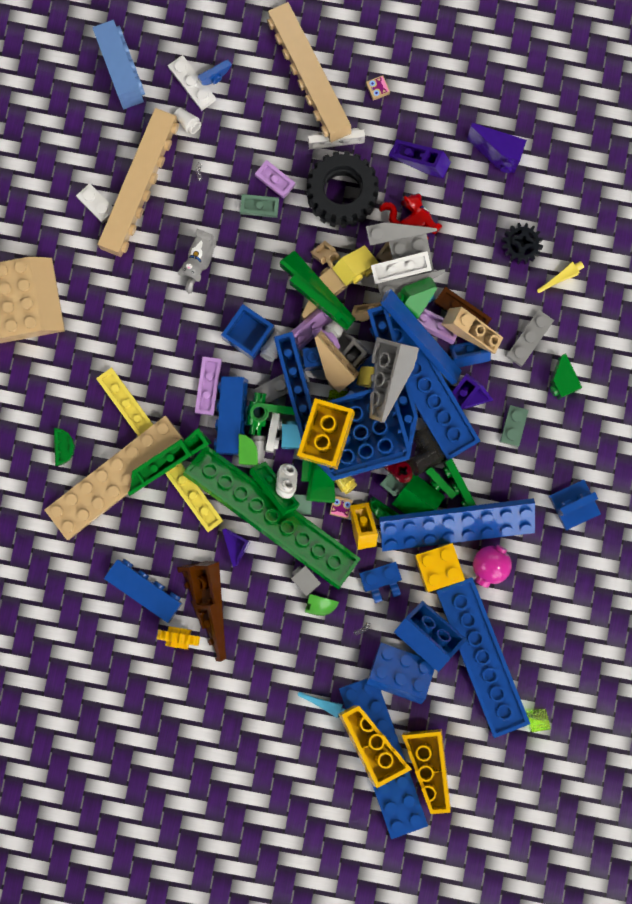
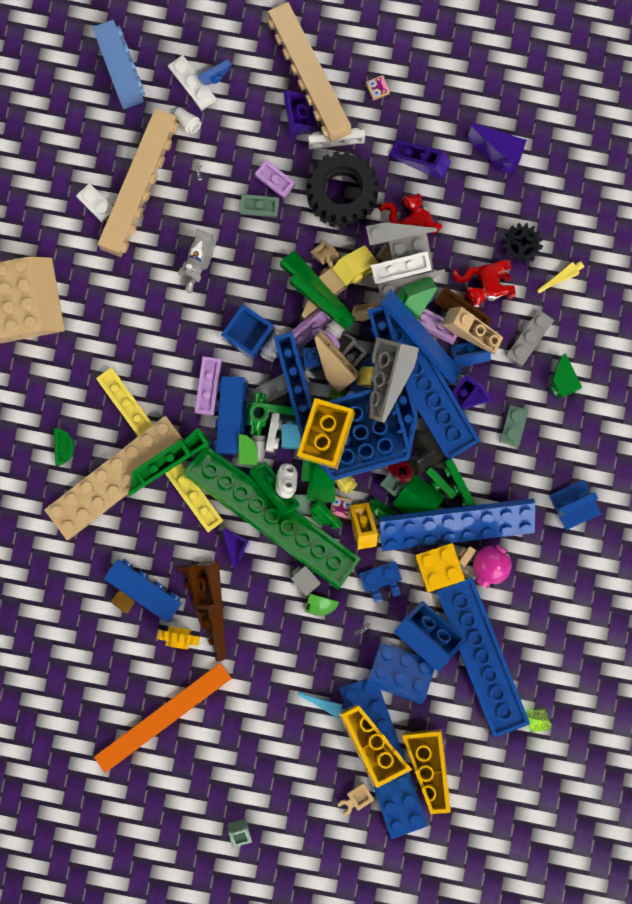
(123, 602): none -> pearl gold slope
(162, 717): none -> orange tile
(239, 832): none -> sand green slope
(299, 114): none -> dark purple slope
(323, 515): none -> green plate
(358, 798): none -> tan plate
(465, 555): none -> tan plate
(489, 280): none -> red animal

